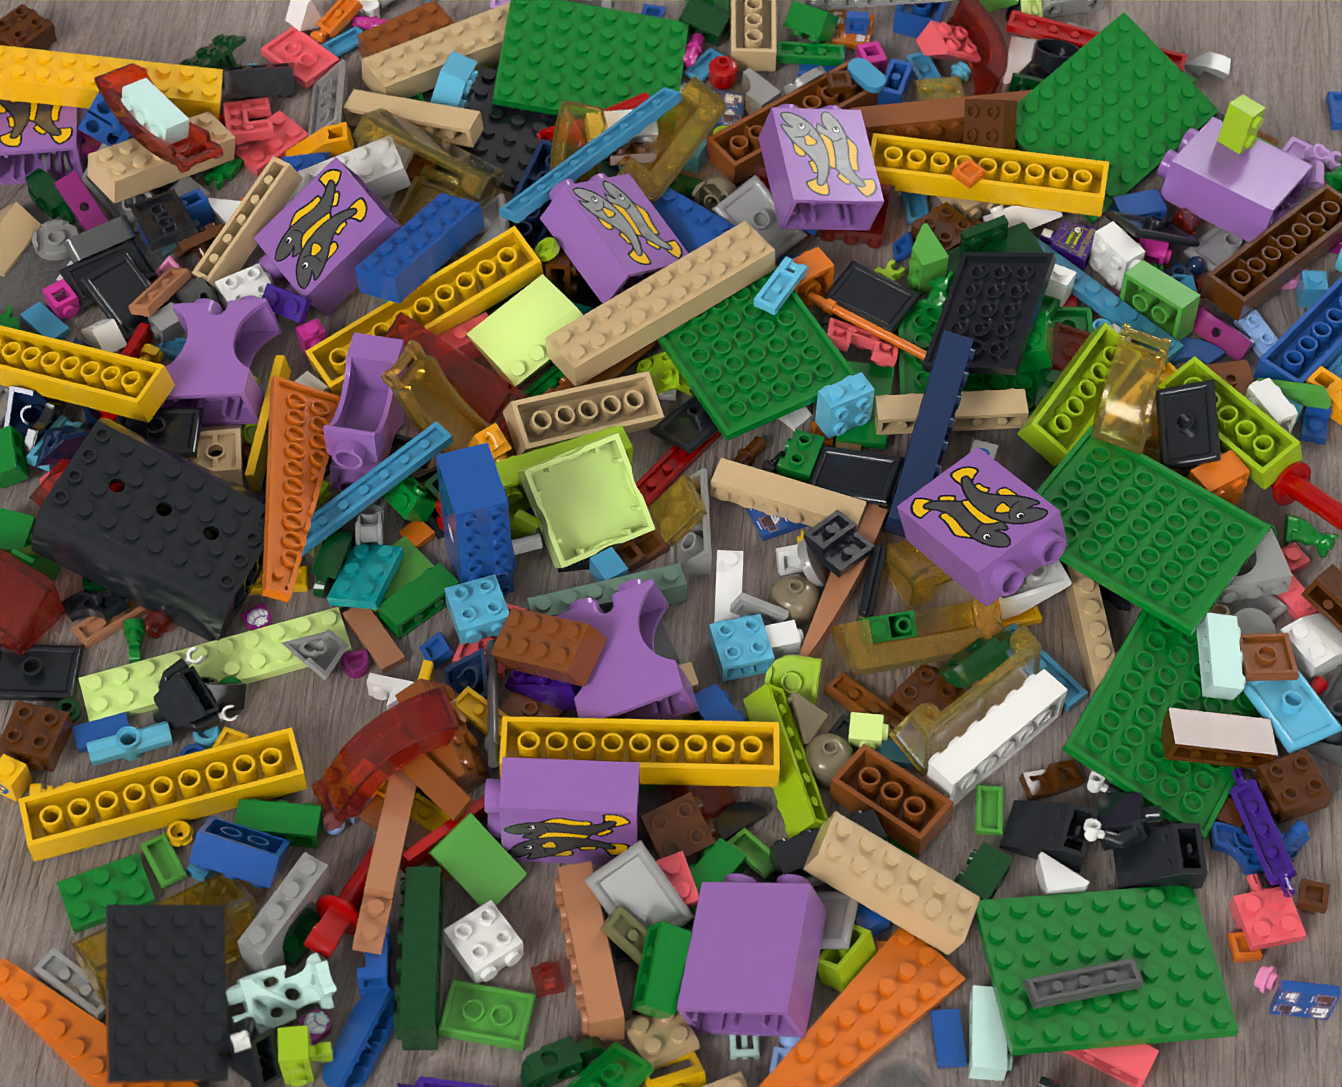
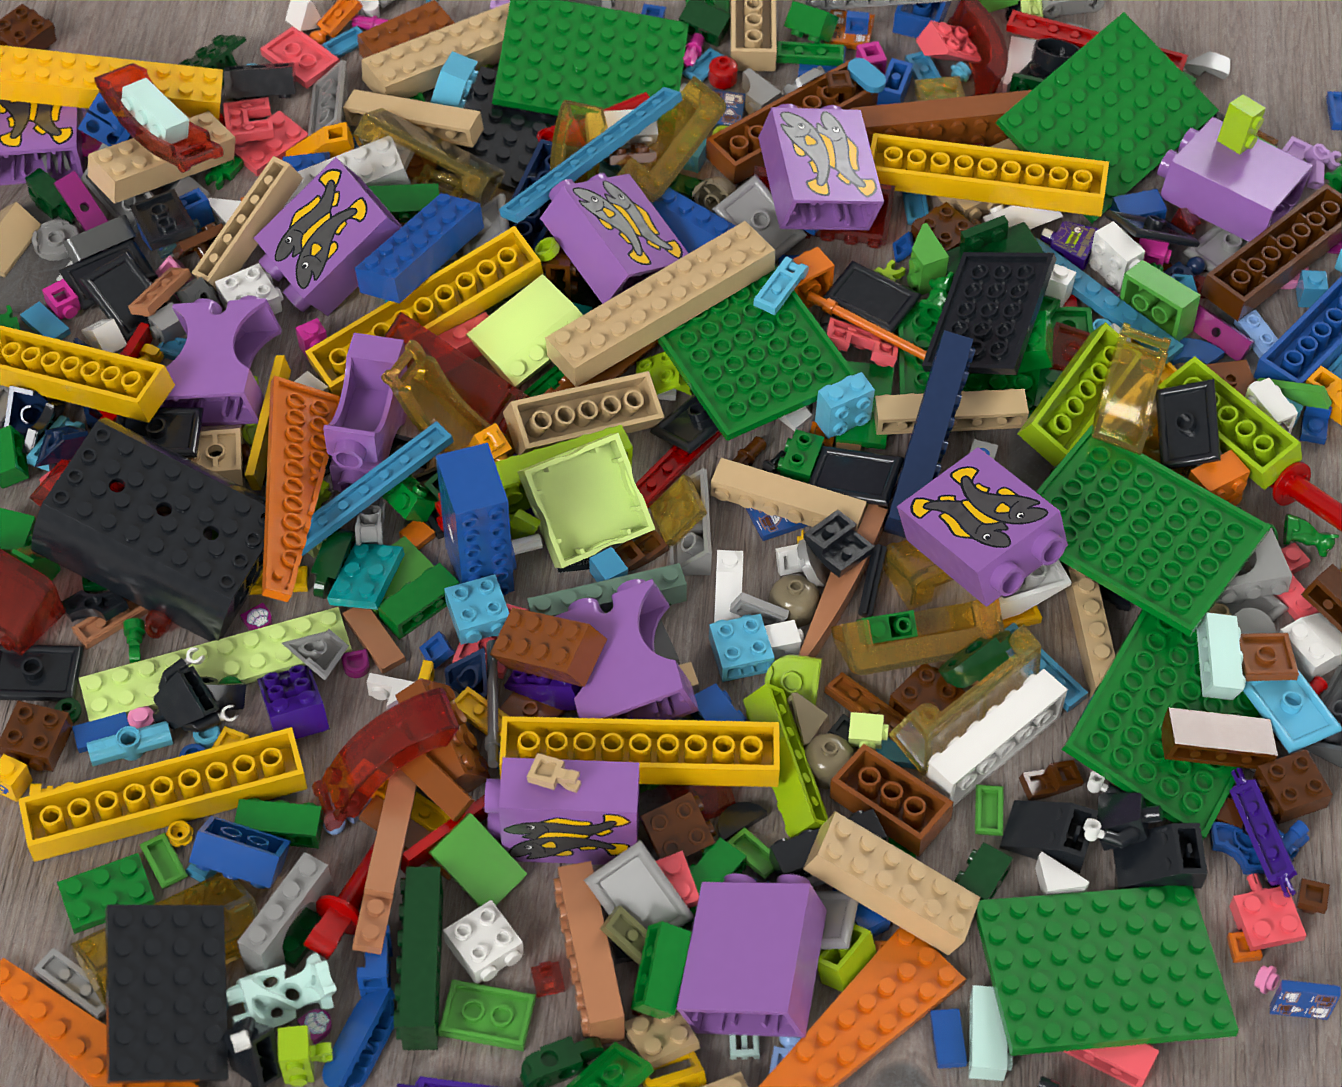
(140, 717): none -> bright pink plate
(287, 303): dark purple plate -> none
(294, 701): none -> dark purple slope
(406, 199): none -> green brick
(550, 771): none -> tan plate
(969, 173): orange tile -> none
(990, 123): reddish brown brick -> none
(1083, 983): dark grey tile -> none

